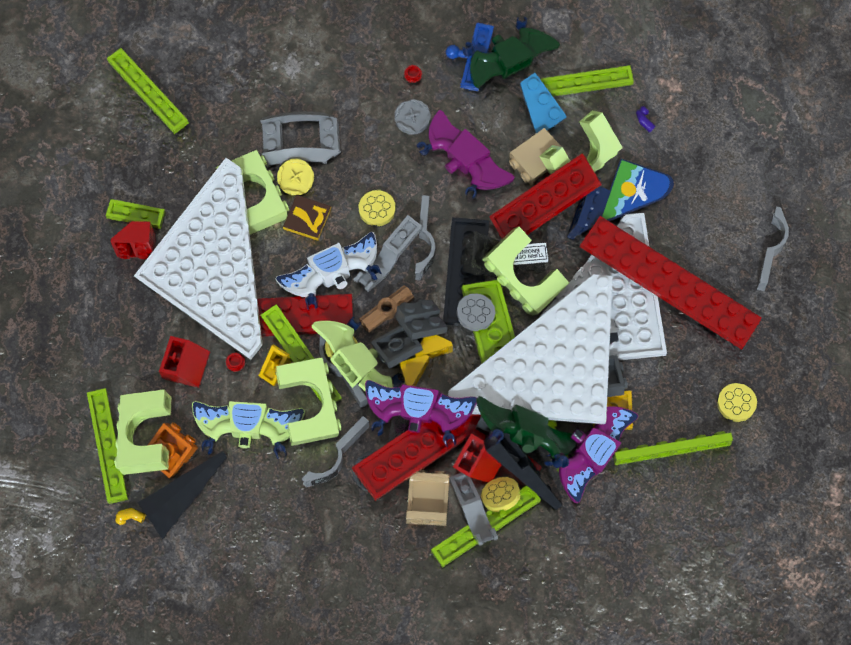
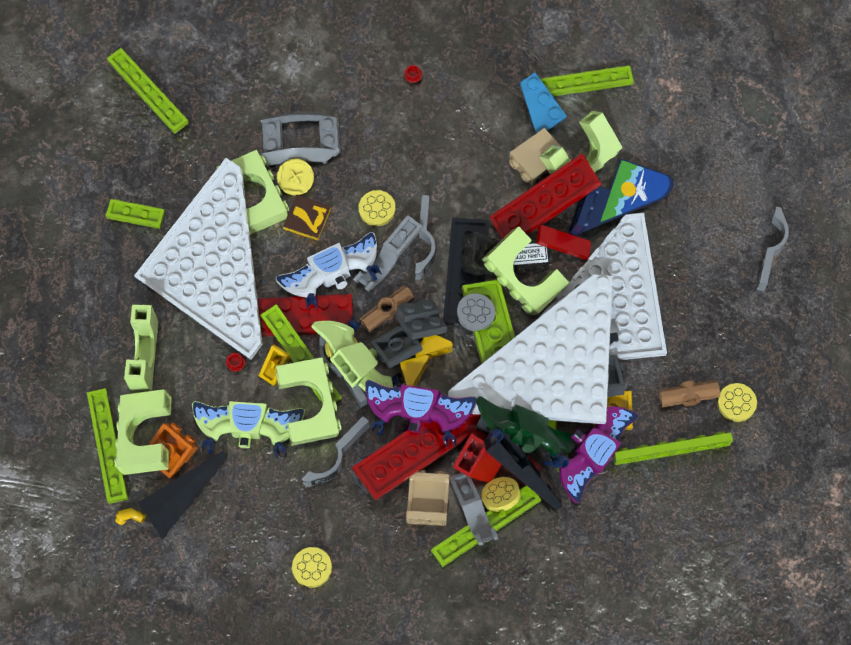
(134, 240): red slope -> none
(141, 369): none -> yellowish green arch
(184, 362): red slope -> none
(311, 567): none -> light yellow tile
(412, 116): light grey tile -> none
(466, 154): magenta torso -> none
(481, 41): blue plate -> none
(509, 54): dark green torso -> none
(563, 242): none -> red tile
(643, 120): dark purple arm -> none
(671, 282): red plate -> none
(689, 393): none -> medium nougat piece

